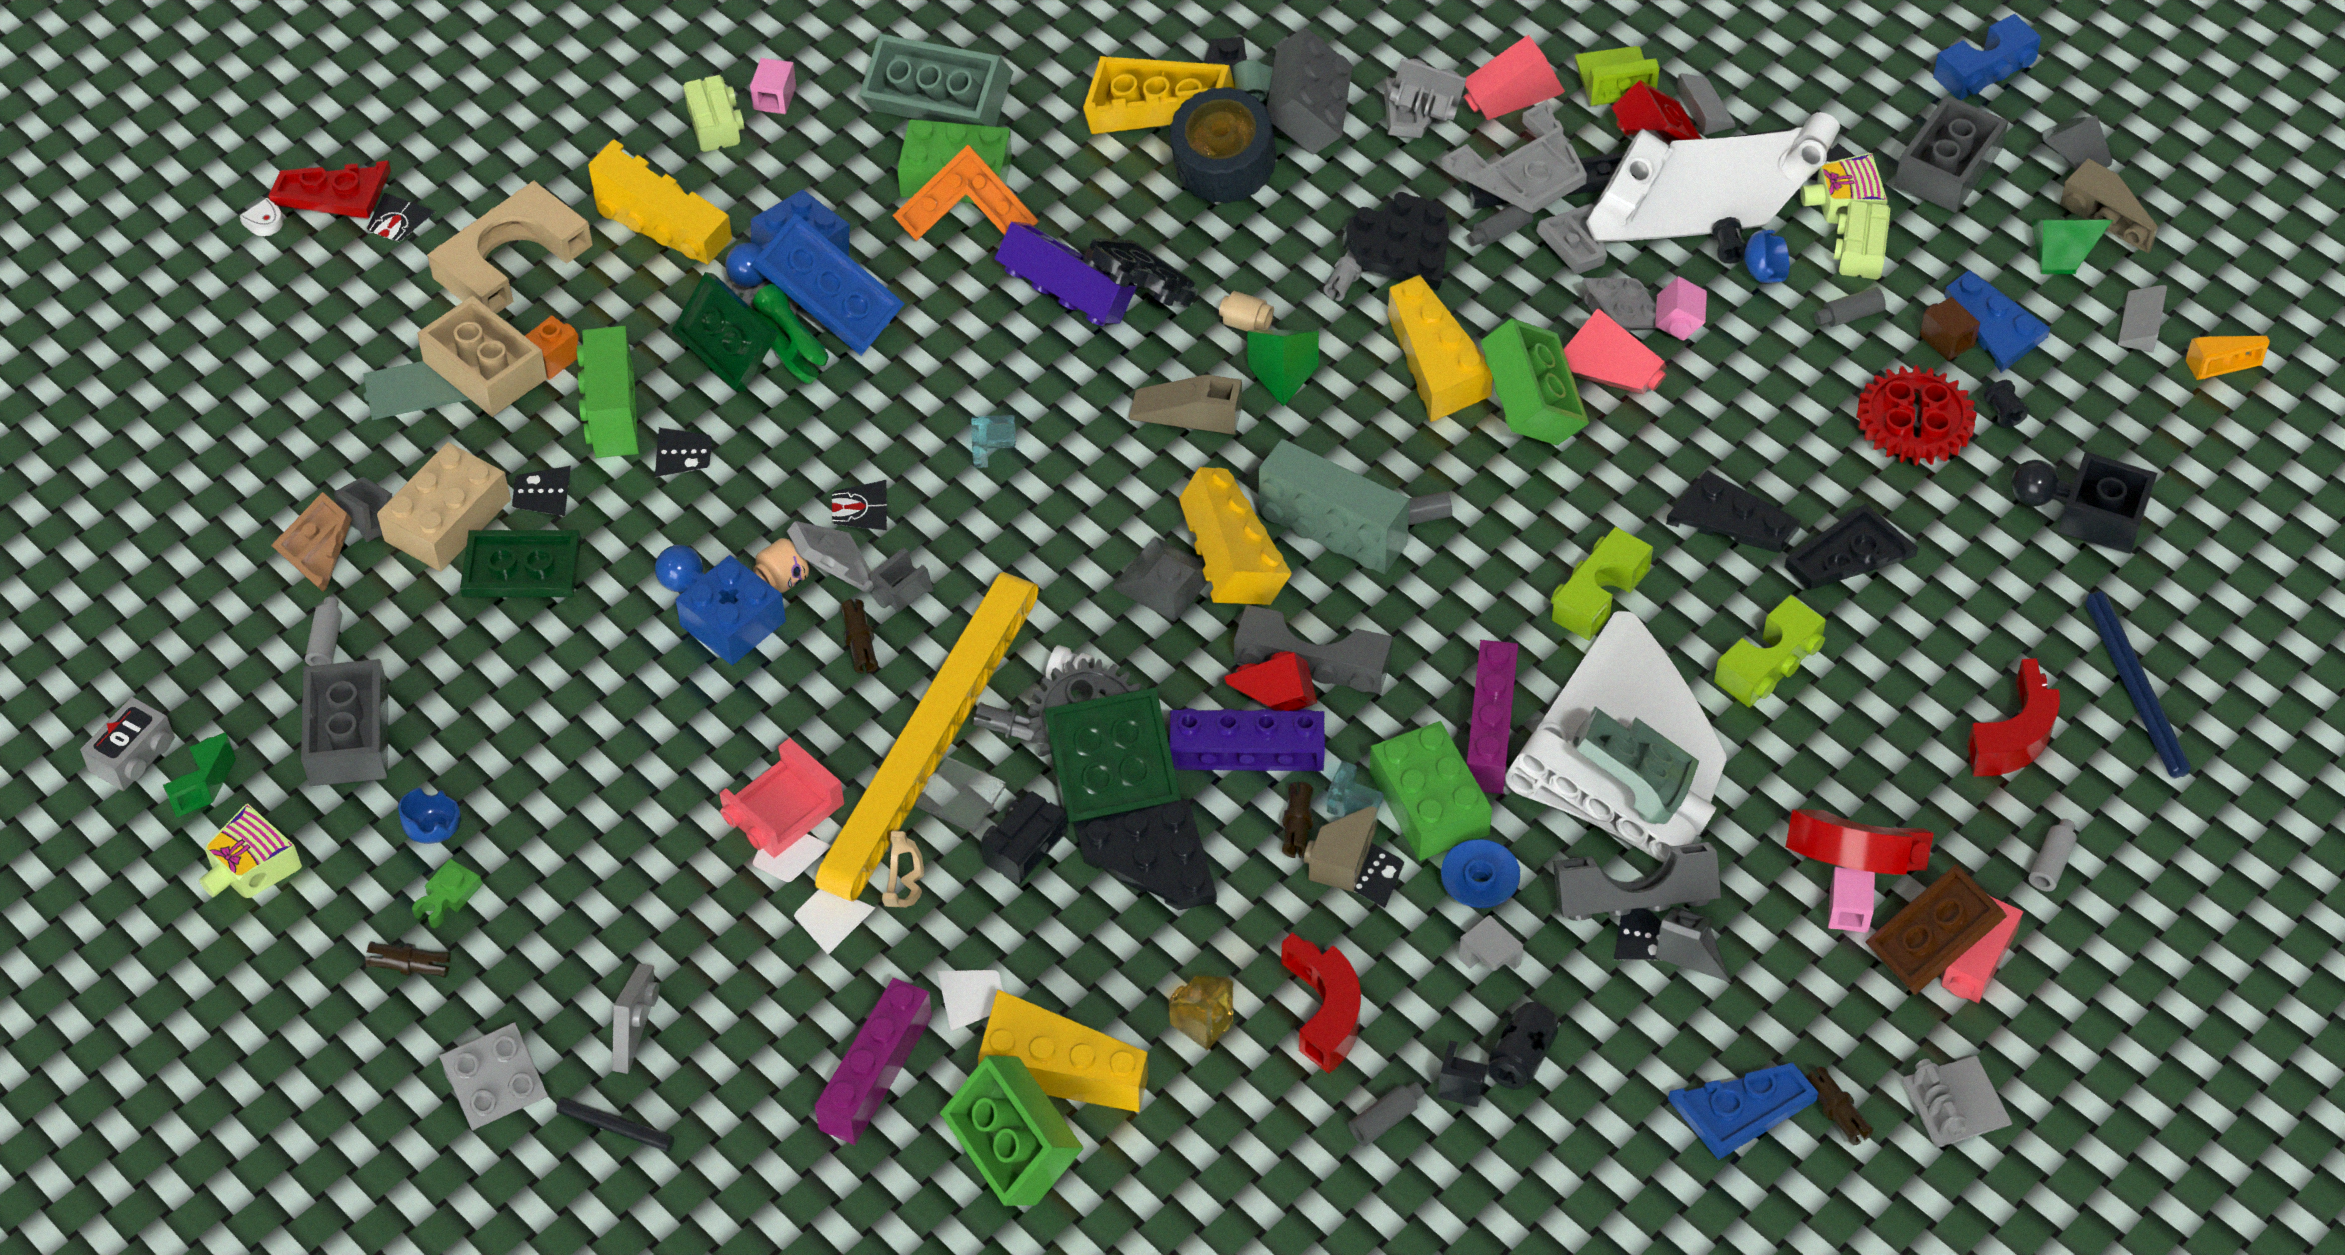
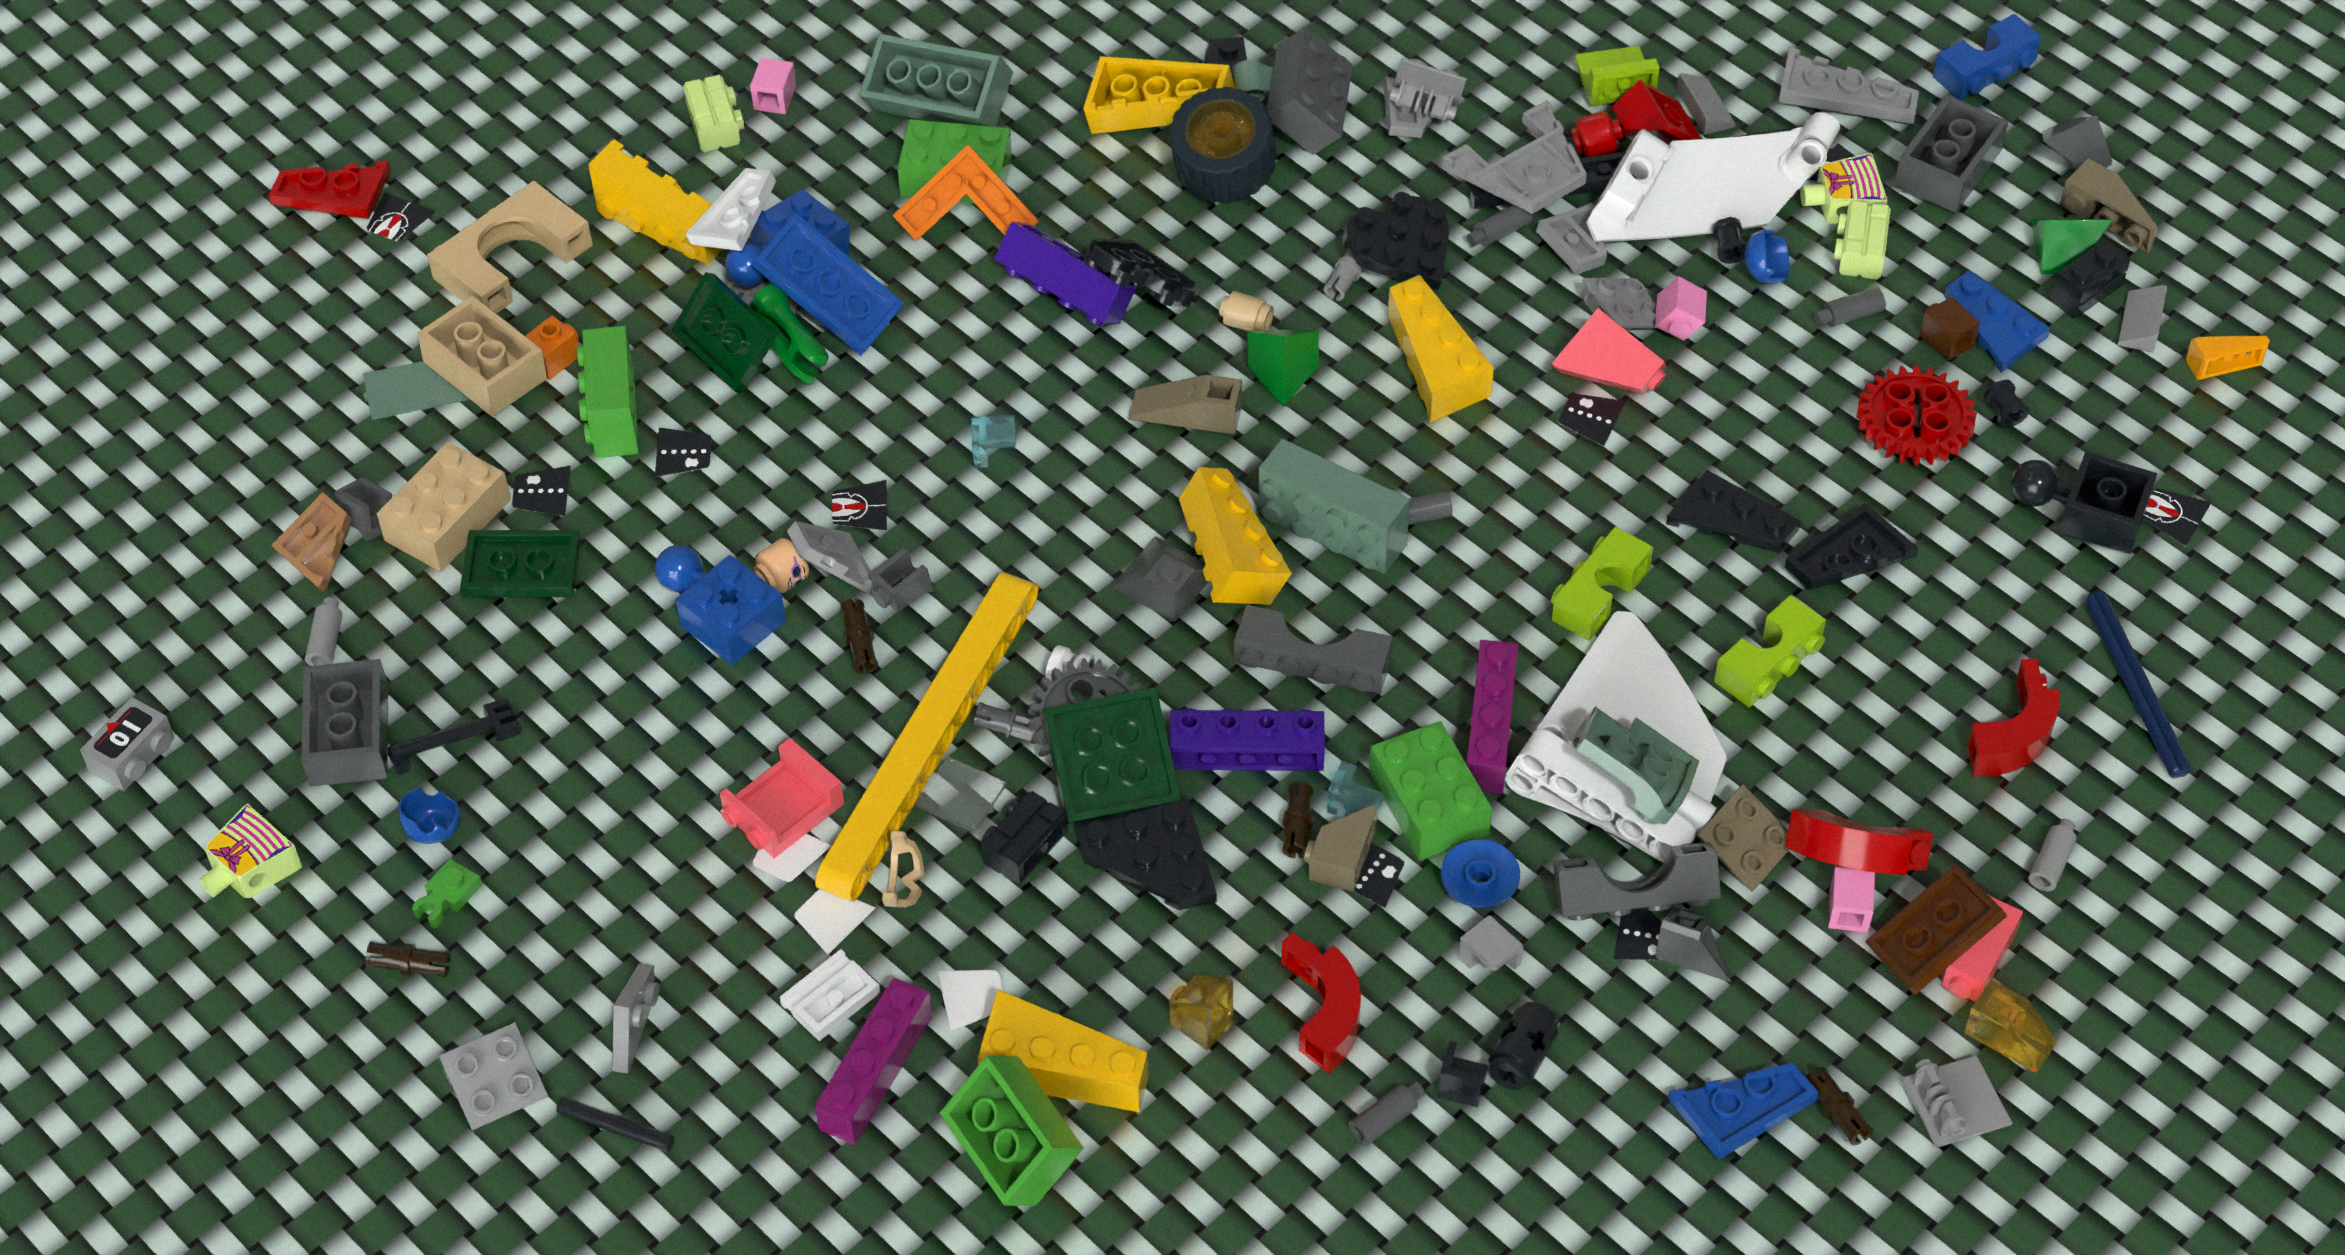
(195, 790): green slope -> none
(263, 218): white tile -> none
(498, 719): none -> black hinge
(734, 213): none -> white wing
(830, 995): none -> white plate
(1278, 683): red slope -> none
(1512, 81): coral slope -> none
(1534, 382): bright green brick -> none
(1591, 416): none -> black sticker
(1596, 134): none -> red head
(1746, 837): none -> dark tan hinge
(1829, 88): none -> light grey wing
(2010, 1026): none -> clear yellow slope
(2089, 279): none -> black brick
(2175, 514): none -> black sticker

